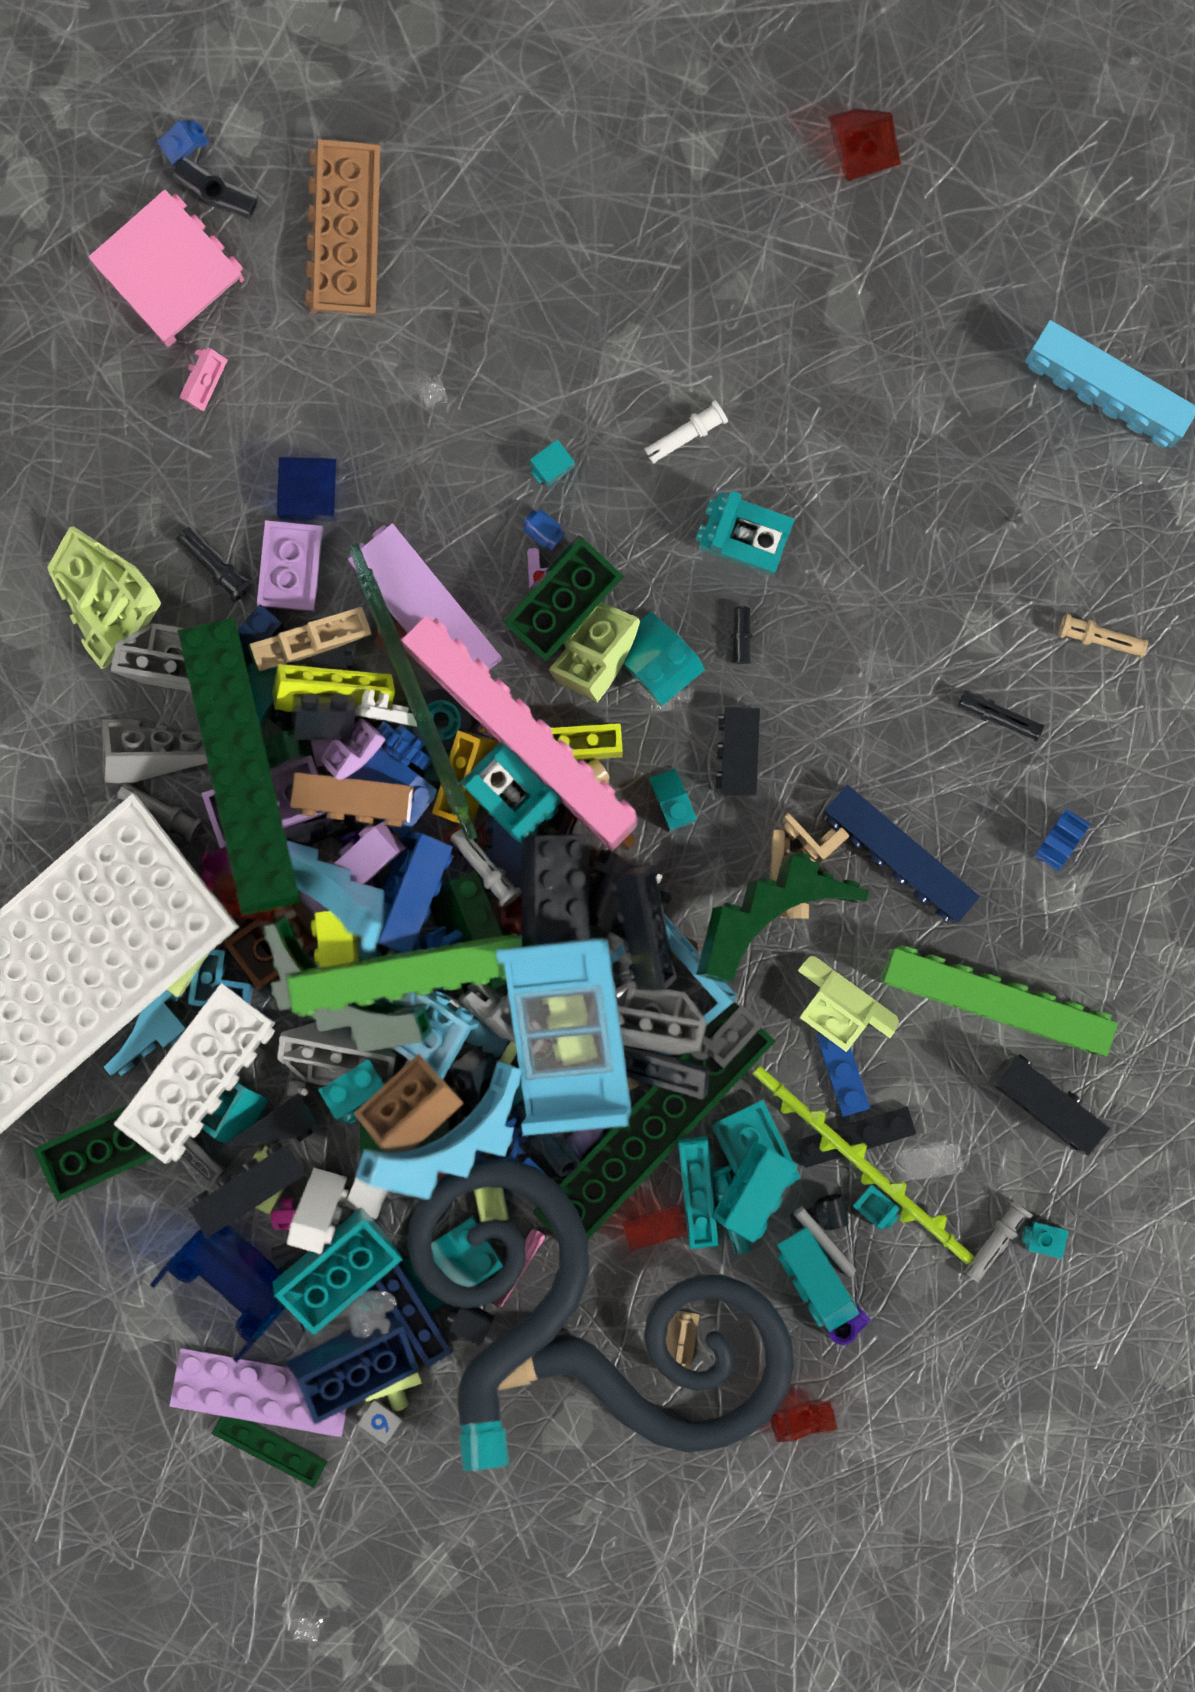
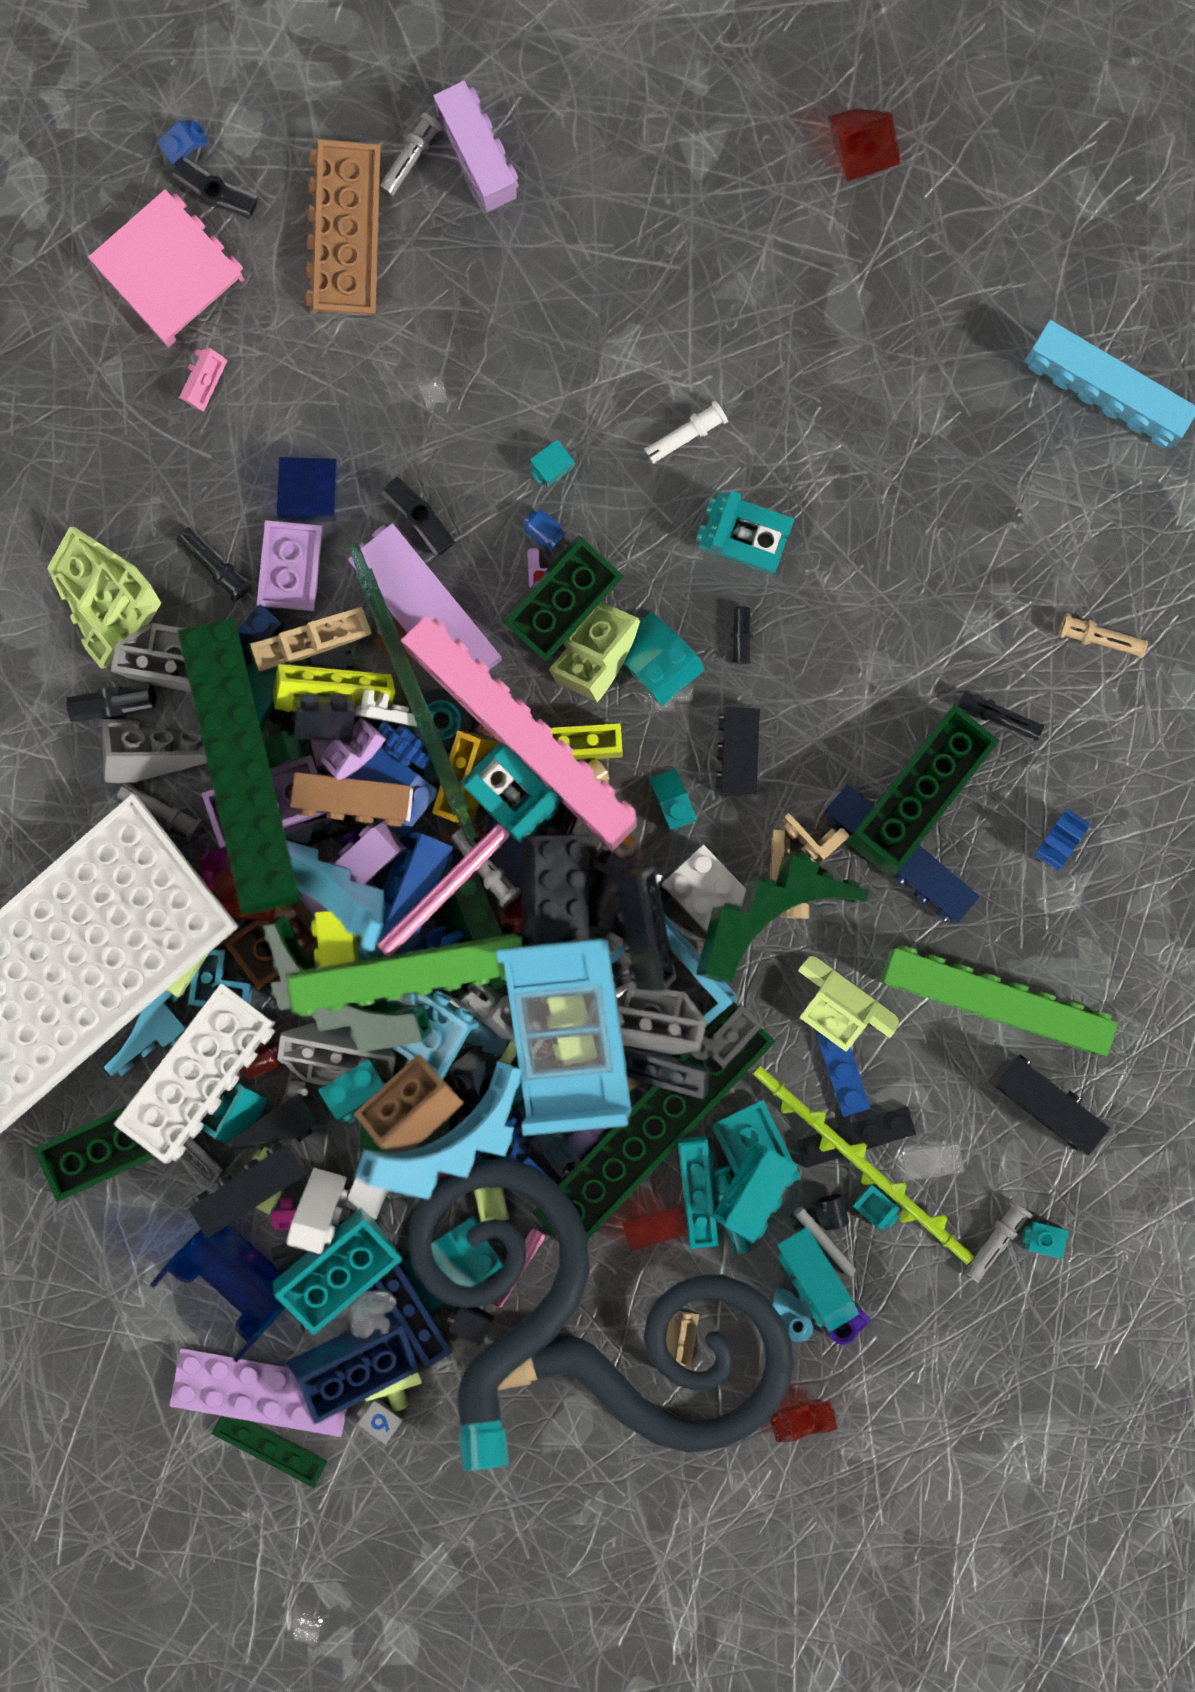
(111, 702): none -> black piece
(265, 1060): none -> clear red cone
(406, 503): none -> black piece
(421, 143): none -> light grey pin
(443, 890): none -> bright pink axle
(475, 146): none -> lavender brick
(703, 884): none -> white brick
(793, 1311): none -> medium azure plate
(922, 791): none -> dark green brick

